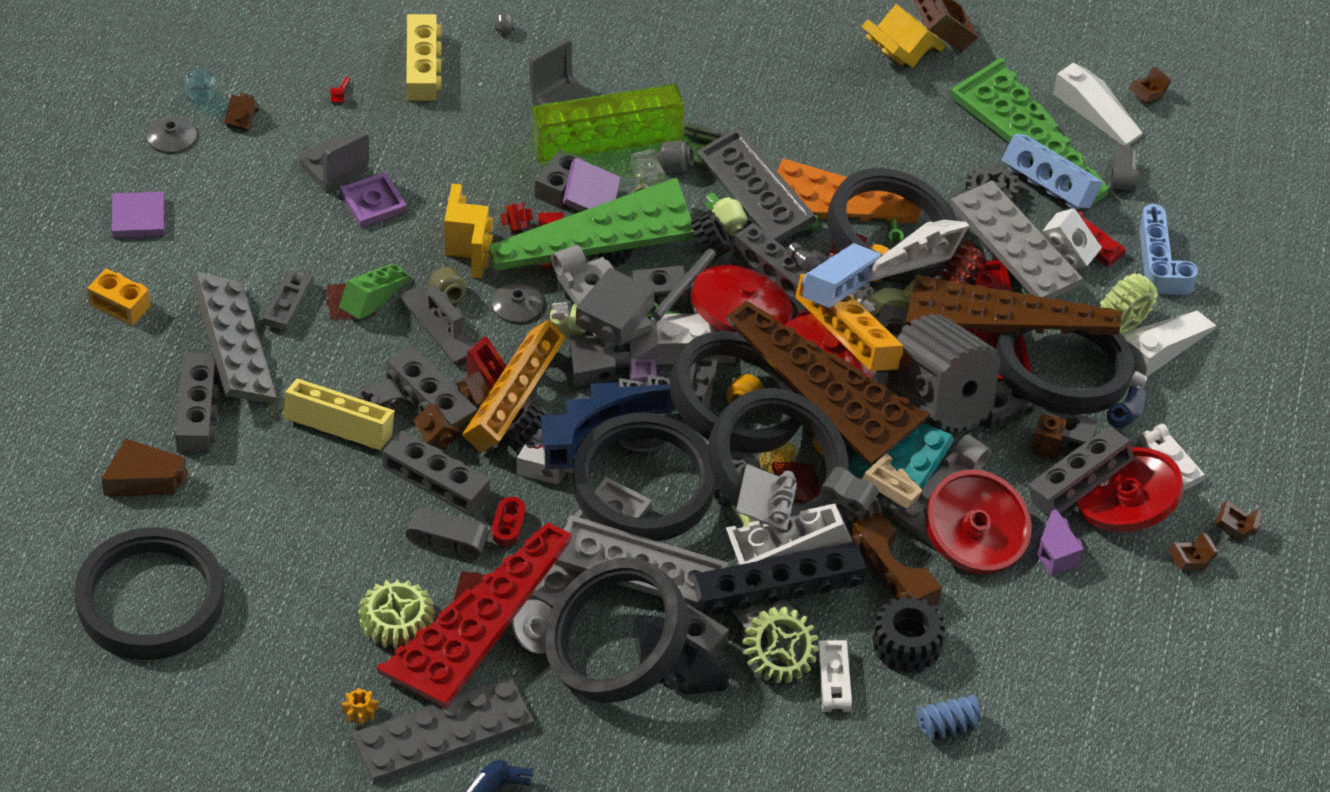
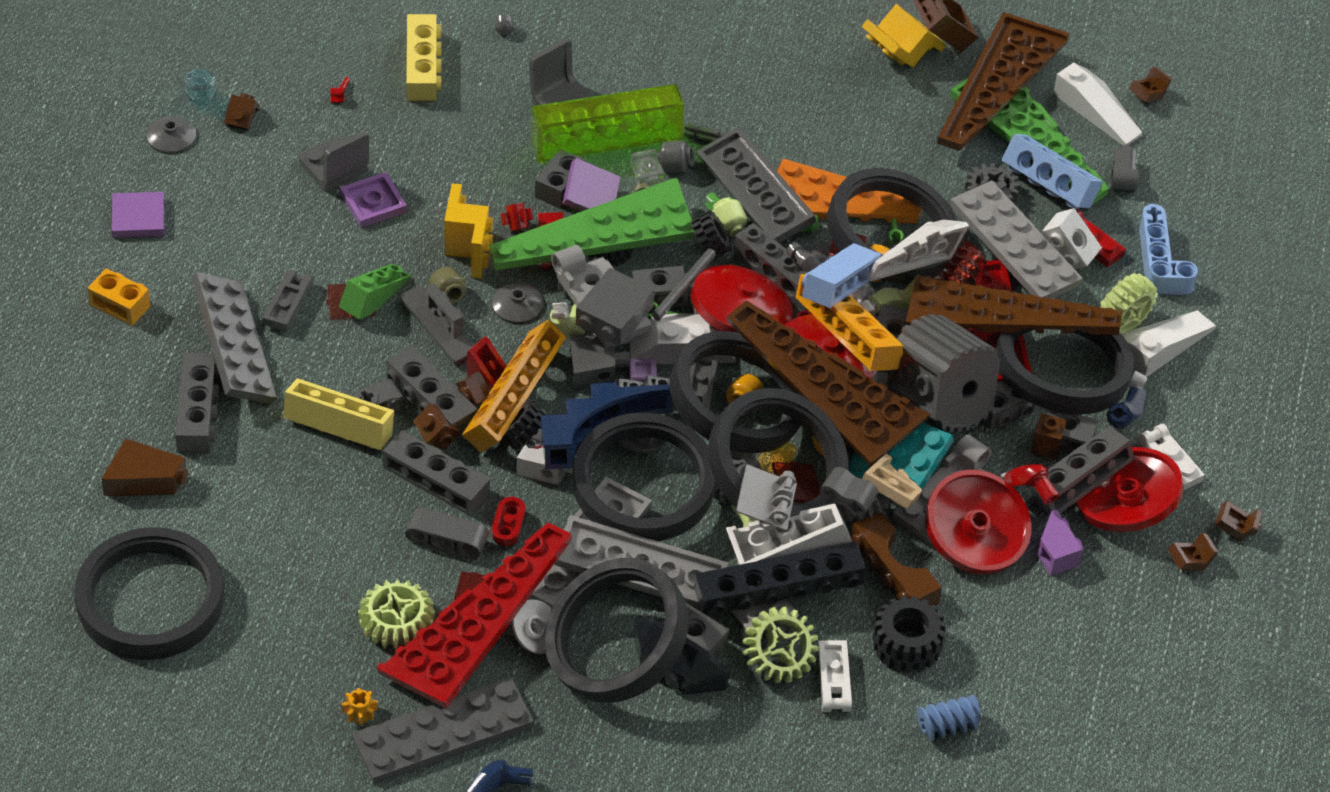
(1005, 66): none -> reddish brown wing
(1035, 476): none -> red arm

